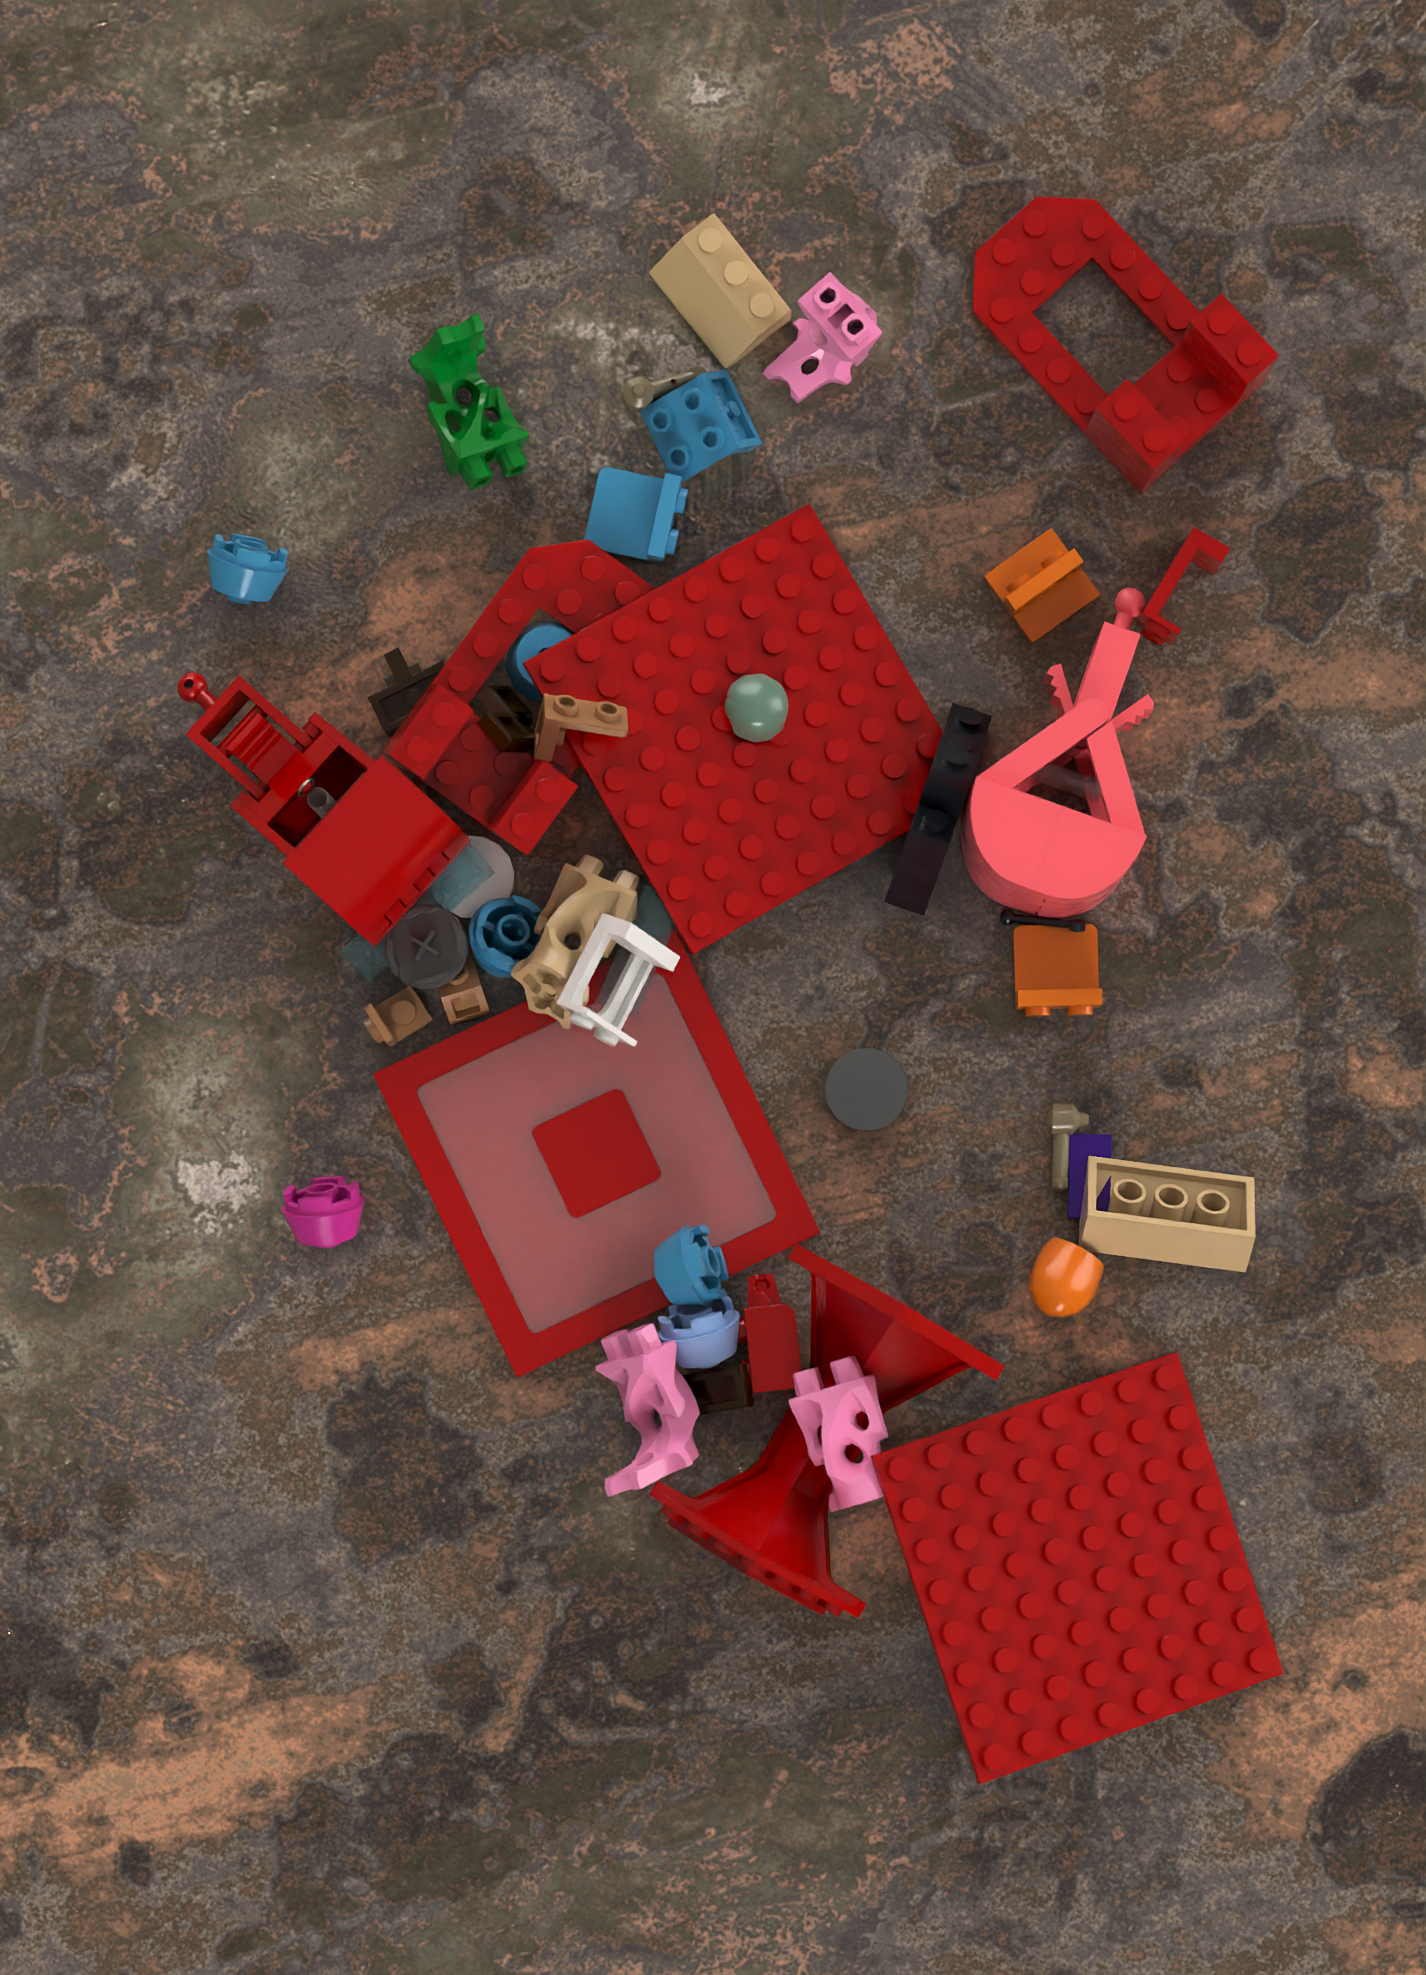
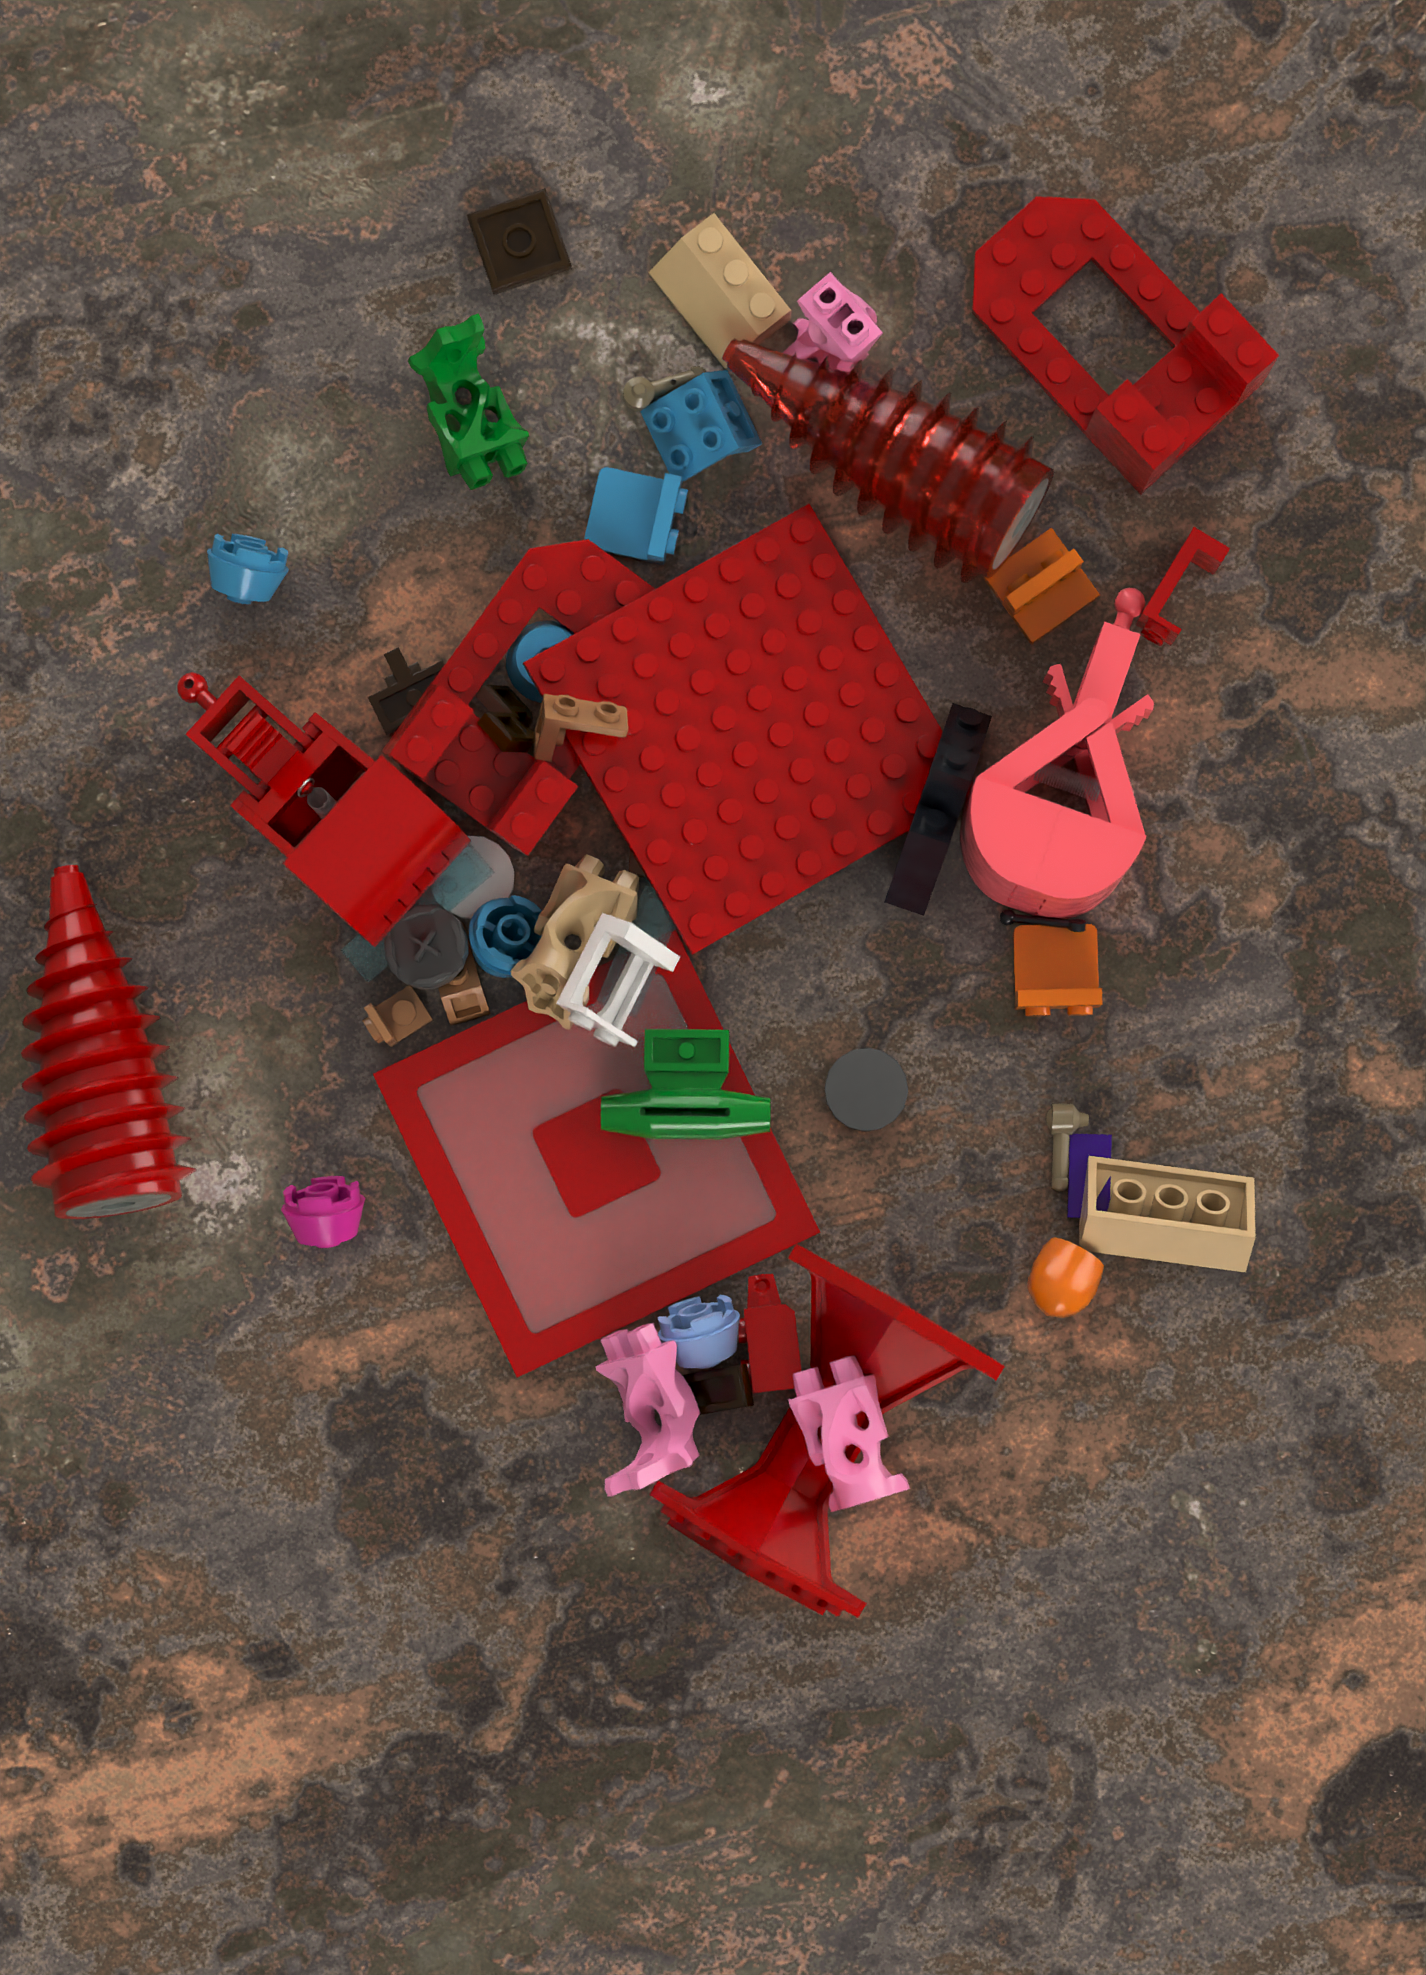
(97, 1072): none -> red cone
(519, 241): none -> dark brown tile
(686, 1092): none -> green plate
(690, 1267): dark azure cone -> none
(756, 707): sand green hair -> none
(905, 455): none -> clear red cone
(1076, 1566): red baseplate -> none

